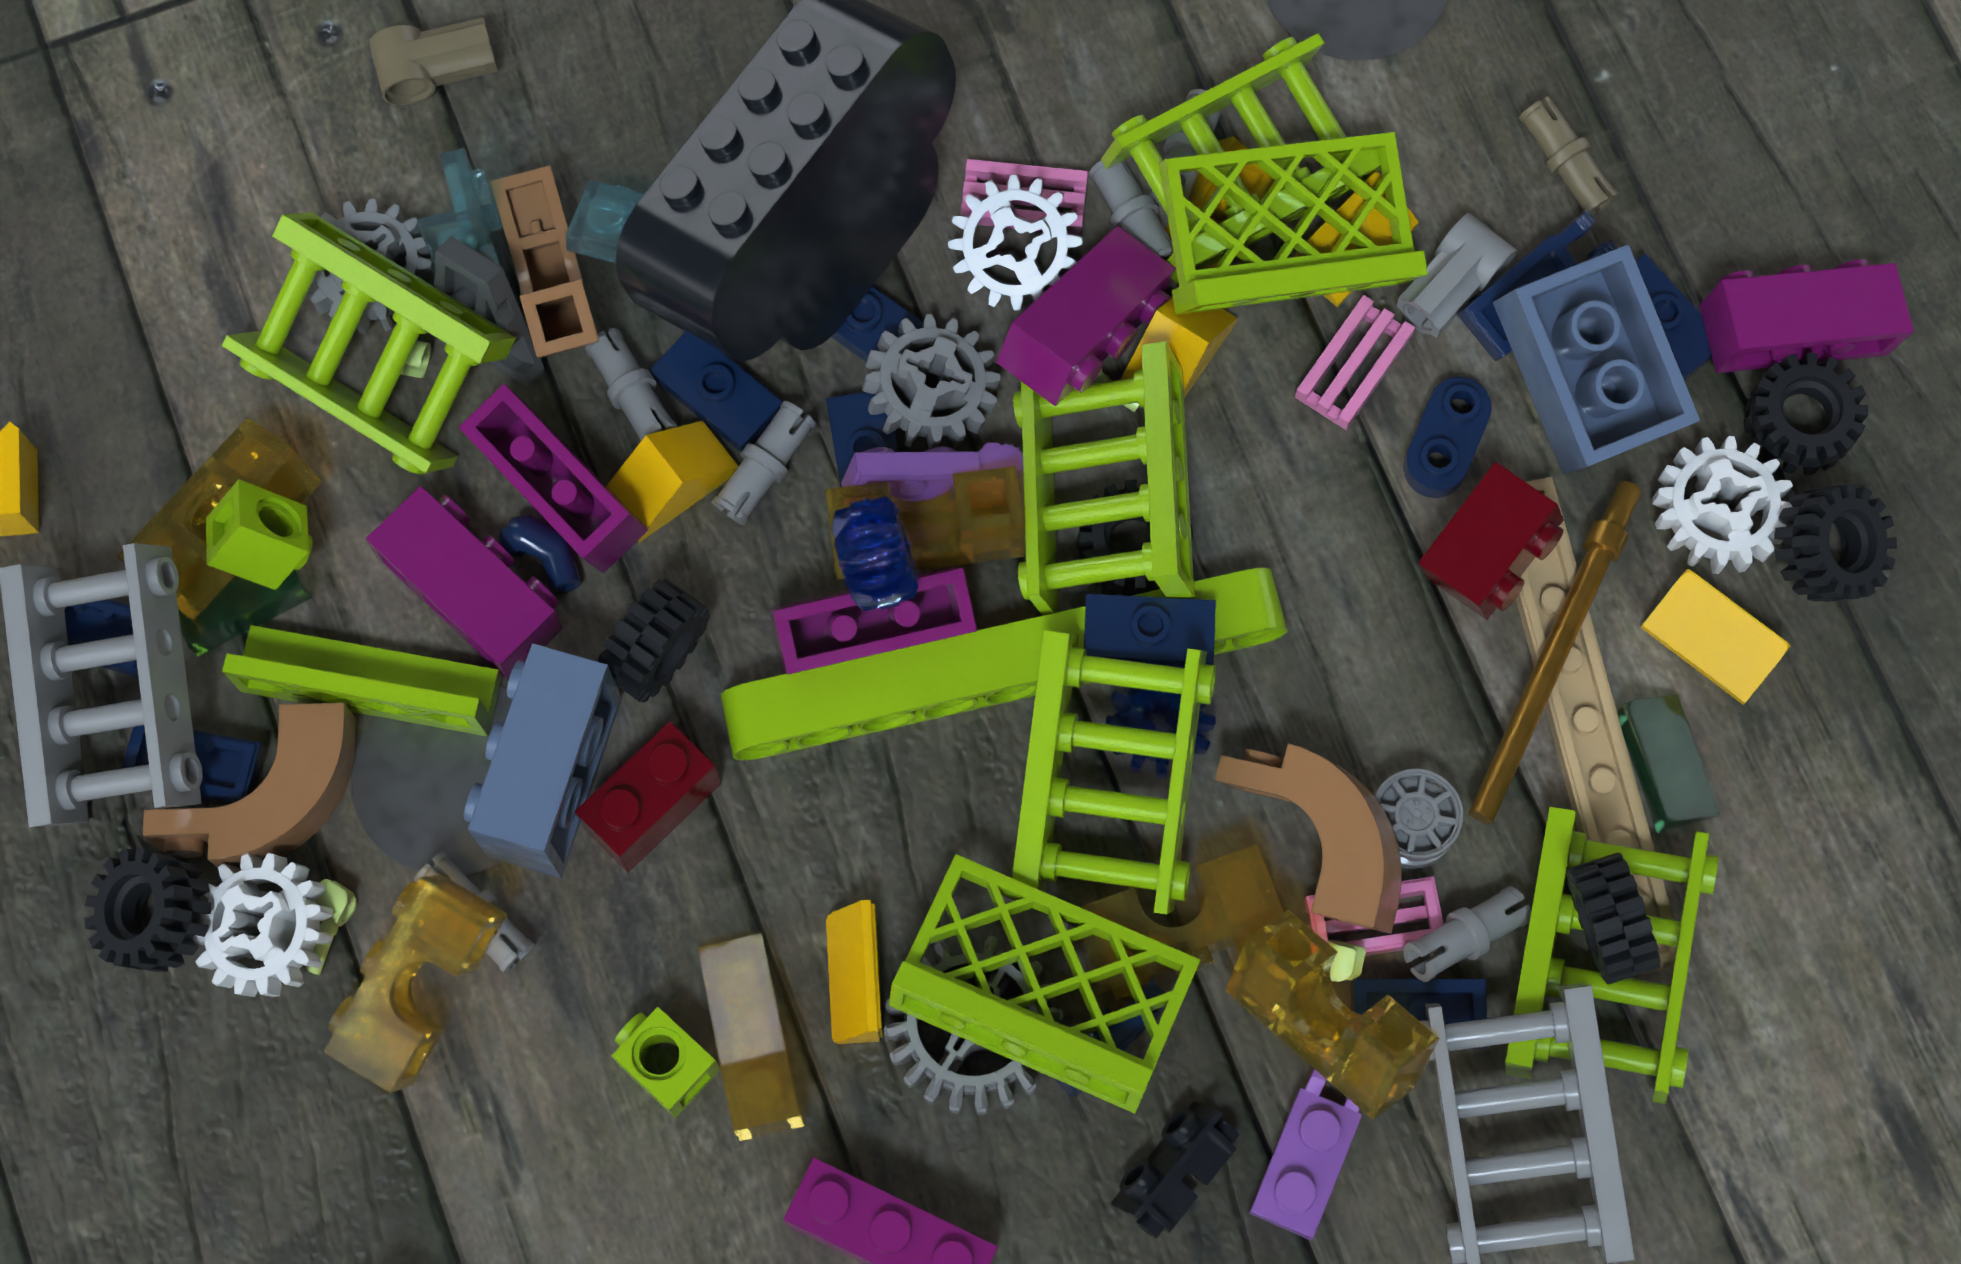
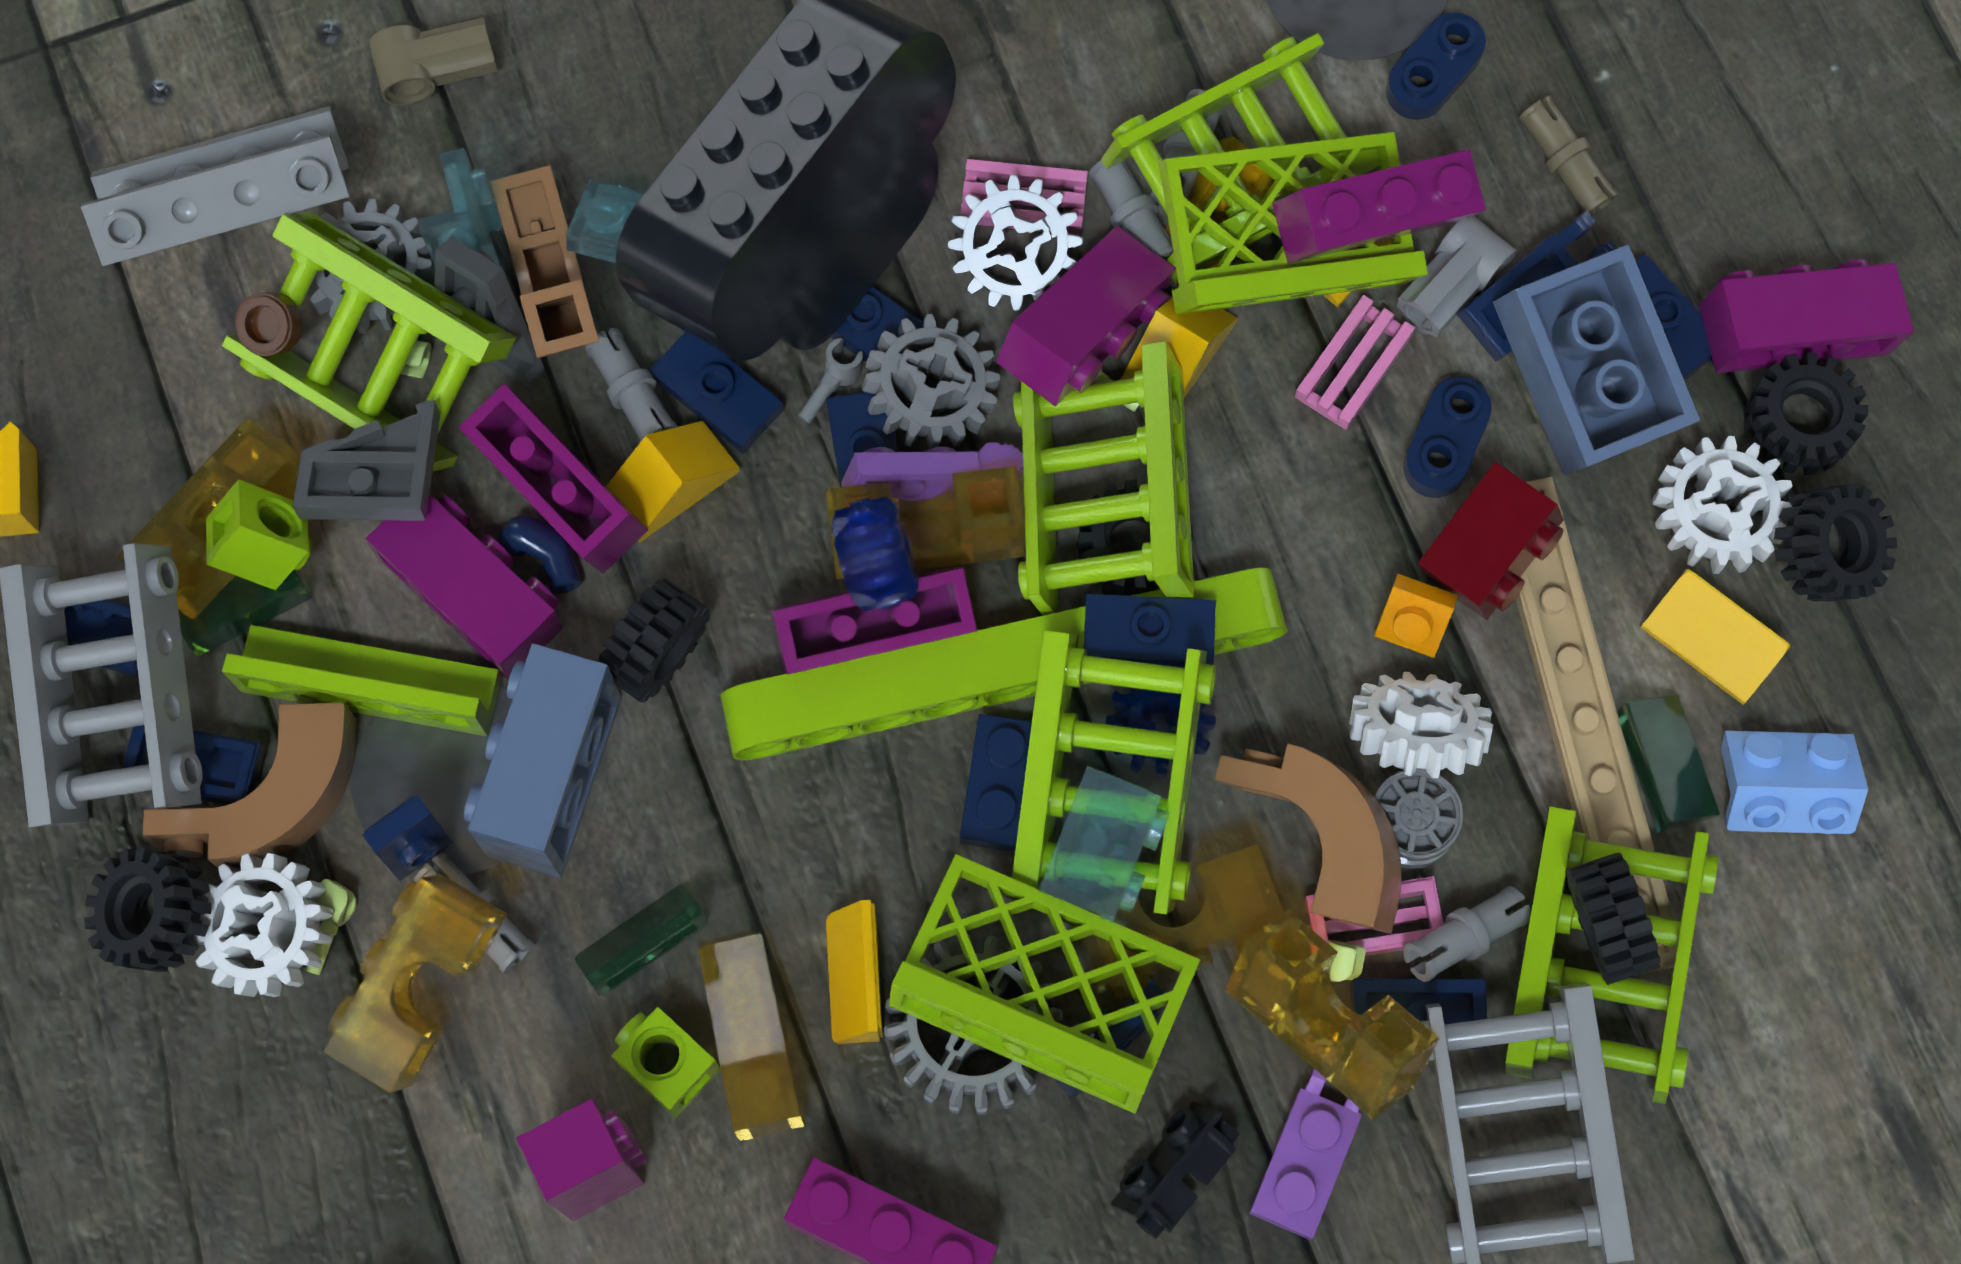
(216, 186): none -> light grey fence
(268, 323): none -> reddish brown tile
(371, 471): none -> dark grey wing
(407, 837): none -> dark blue plate
(583, 1159): none -> magenta brick
(641, 940): none -> clear green slope
(648, 796): dark red brick -> none
(764, 462): light grey pin -> none
(835, 375): none -> light grey hand
(996, 783): none -> dark blue plate
(1102, 844): none -> clear light blue bracket
(1378, 206): none -> magenta brick
(1416, 615): none -> light orange plate
(1420, 724): none -> white gear
(1438, 62): none -> dark blue plate
(1603, 545): pearl gold bar -> none
(1793, 782): none -> light blue bracket

